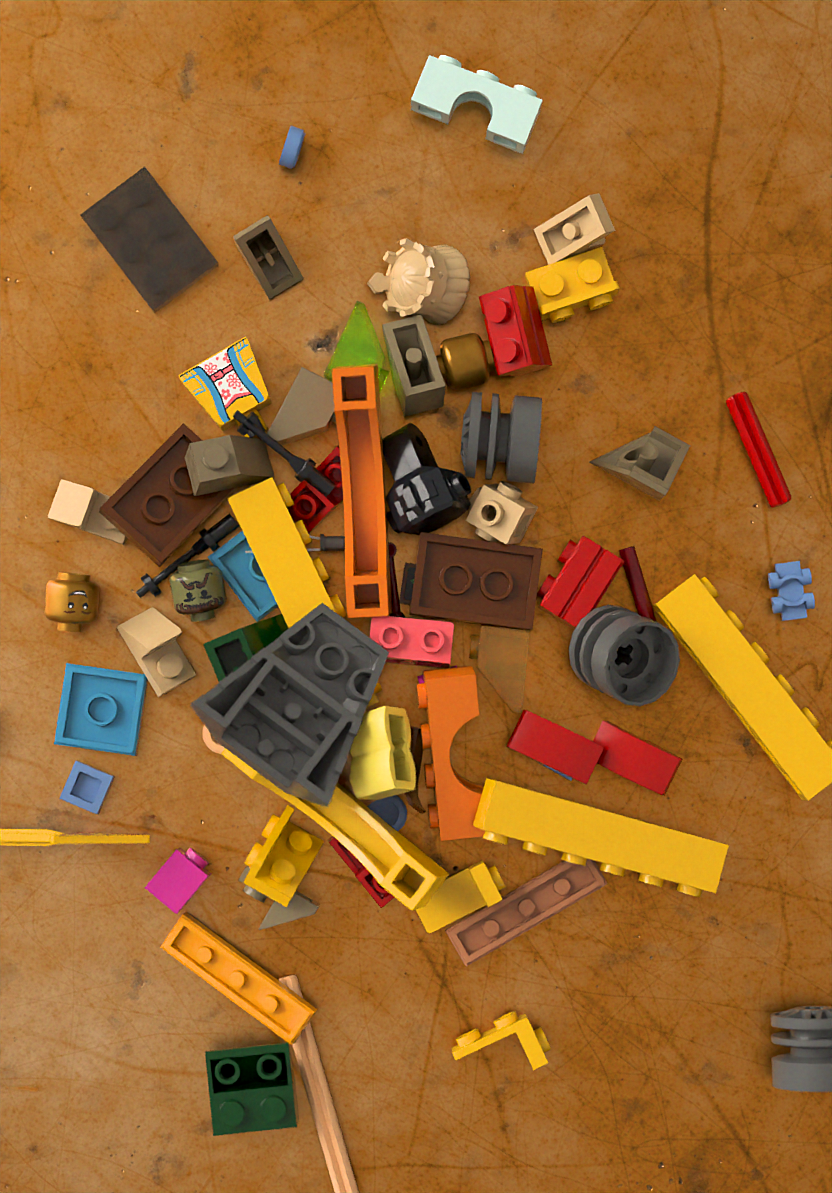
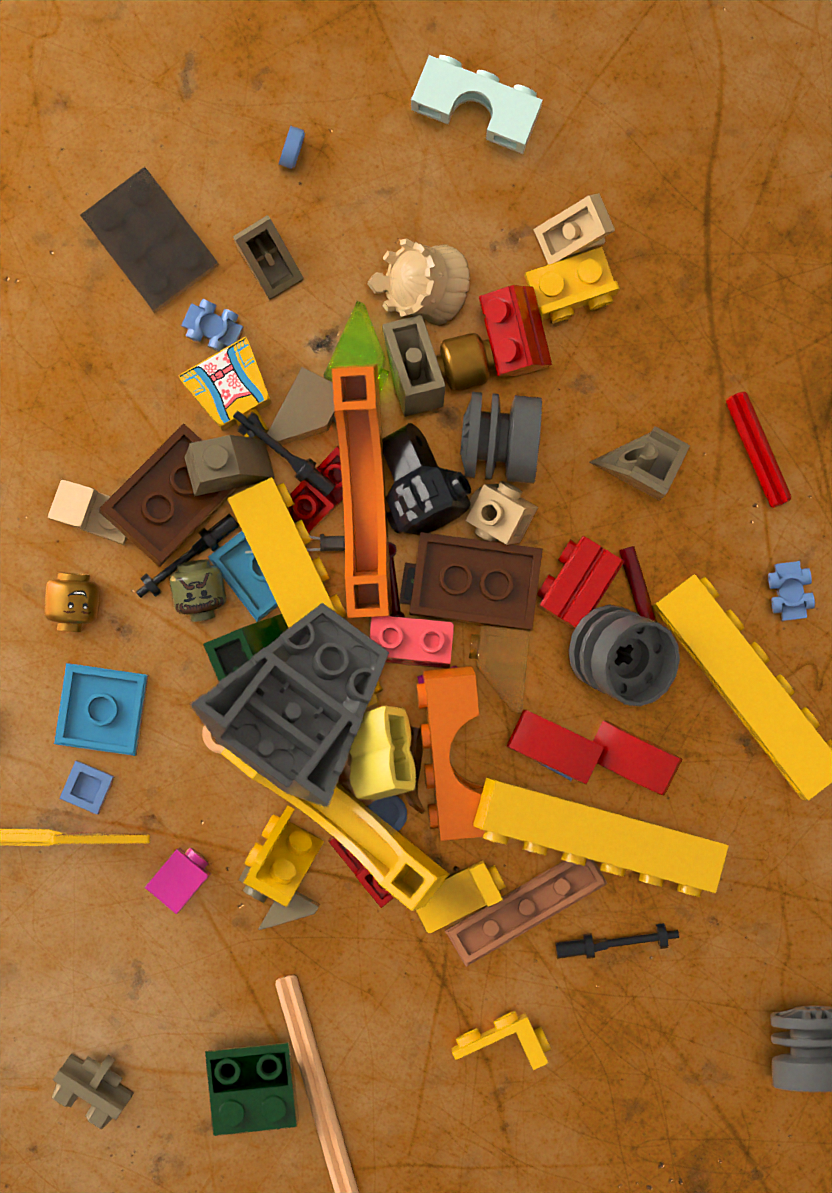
(93, 1084): none -> dark tan hips
(155, 648): tan slope -> none
(220, 330): none -> medium blue piece
(239, 978): light orange tile -> none
(588, 945): none -> black piece

